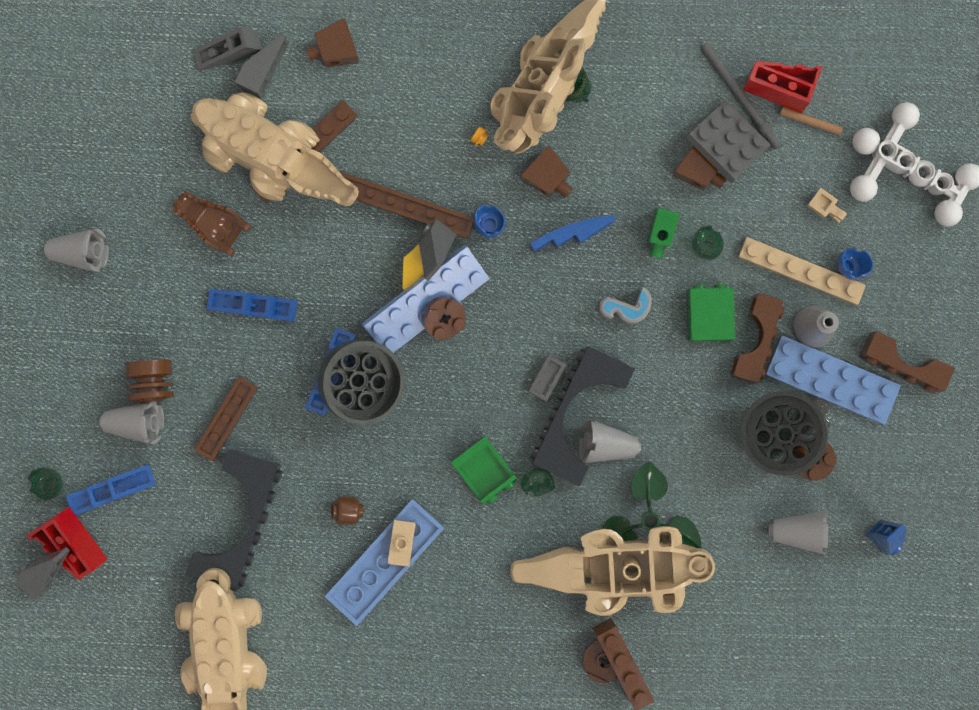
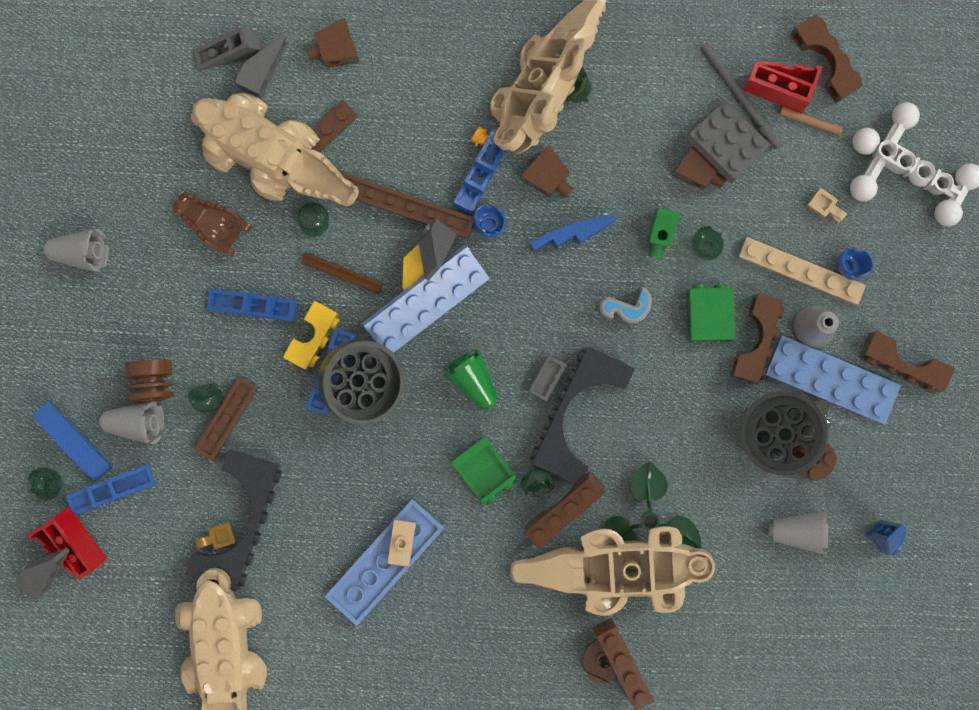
(72, 441): none -> blue slope
(205, 398): none -> clear green hair
(219, 536): none -> pearl gold plate
(306, 354): none -> yellow arch
(313, 219): none -> clear green hair
(342, 273): none -> reddish brown axle
(346, 510): reddish brown head -> none
(433, 313): reddish brown plate -> none
(473, 379): none -> green cone
(479, 175): none -> blue slope
(576, 501): none -> reddish brown arch
(606, 443): light grey cone -> none
(815, 37): none -> reddish brown arch

